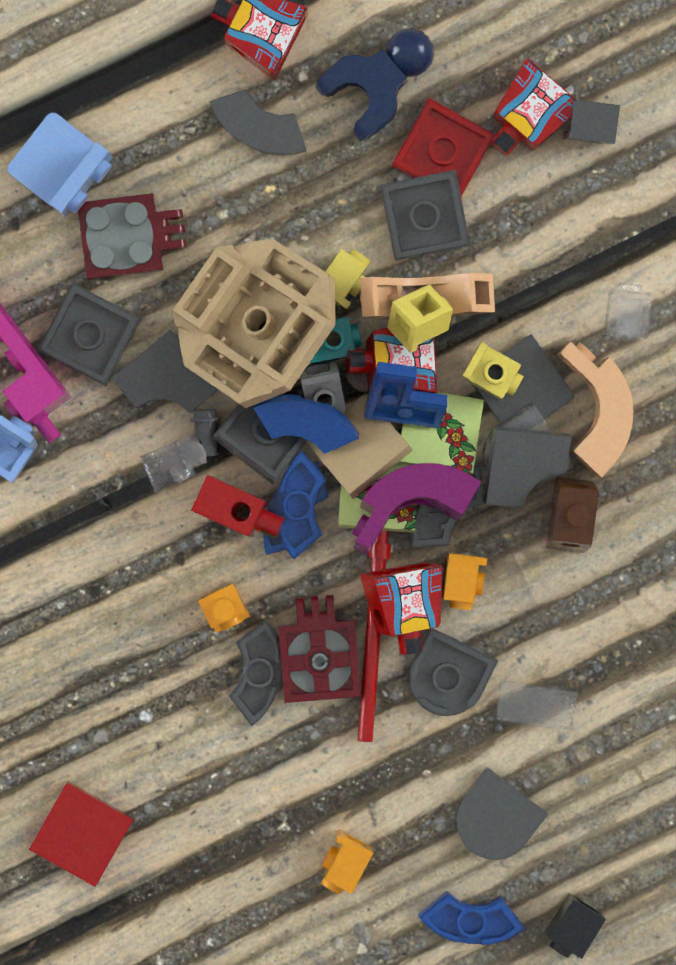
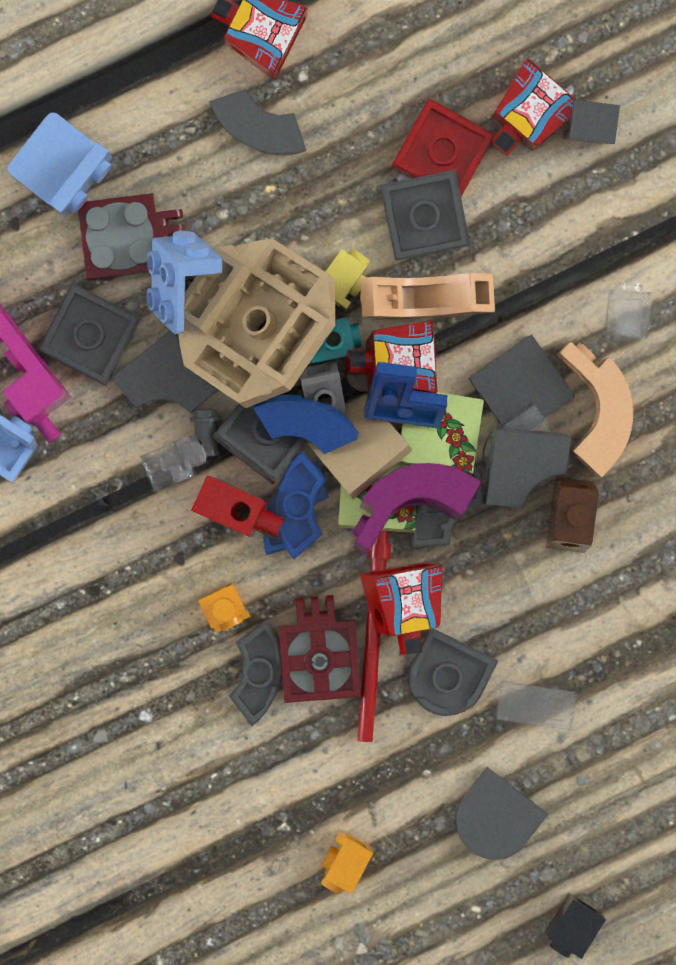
(81, 834): red tile -> none
(169, 264): none -> light blue bracket
(381, 76): dark blue piece -> none
(419, 317): light yellow brick -> none
(462, 580): light orange brick -> none
(471, 922): blue tile -> none
(477, 372): light yellow brick -> none

